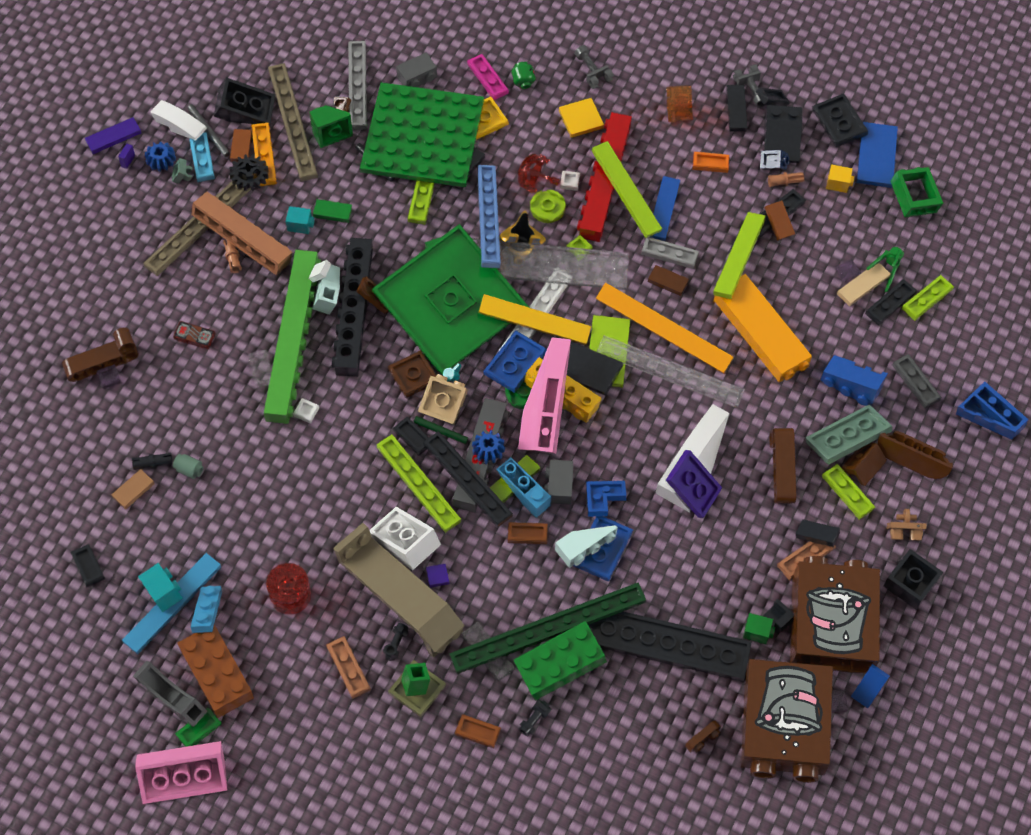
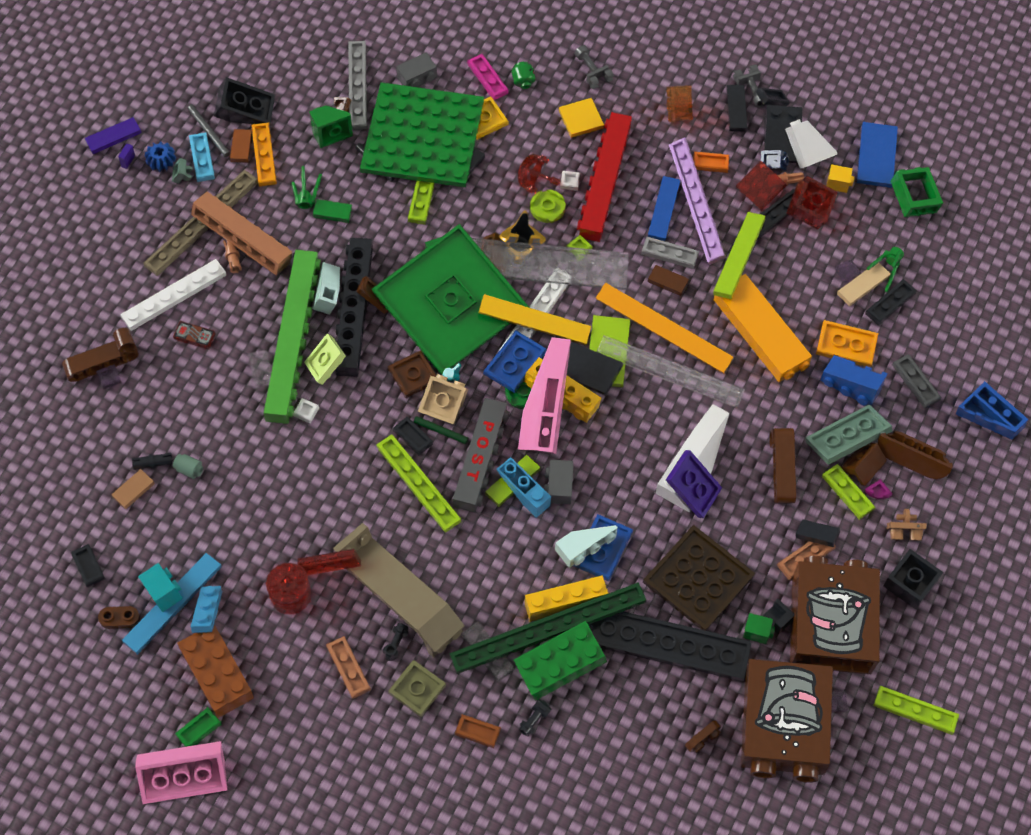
(118, 618): none -> reddish brown plate
(169, 694): dark grey arch -> none
(173, 294): none -> white plate
(177, 120): white slope -> none
(249, 172): black gear -> none
(292, 122): dark tan tile -> none
(299, 220): teal brick -> none
(304, 199): none -> green plant
(320, 271): white tile -> none
(325, 359): none -> yellowish green plate
(330, 562): none -> clear red tile
(405, 537): white slope -> none
(415, 679): green brick -> none
(437, 575): dark purple tile -> none
(468, 479): black tile -> none
(488, 216): medium blue tile -> none
(494, 447): blue gear -> none
(527, 533): dark orange tile -> none
(563, 597): none -> yellow brick
(602, 491): blue plate -> none
(626, 189): lime tile -> none
(697, 201): none -> lavender tile
(699, 578): none -> dark brown plate
(761, 185): none -> clear red tile
(779, 220): dark orange tile -> none
(808, 144): none -> white slope
(812, 202): none -> clear red brick
(840, 120): black tile -> none
(847, 342): none -> light orange tile
(870, 686): blue tile -> none
(878, 490): none -> magenta tile
(916, 710): none -> lime tile
(927, 297): lime tile -> none

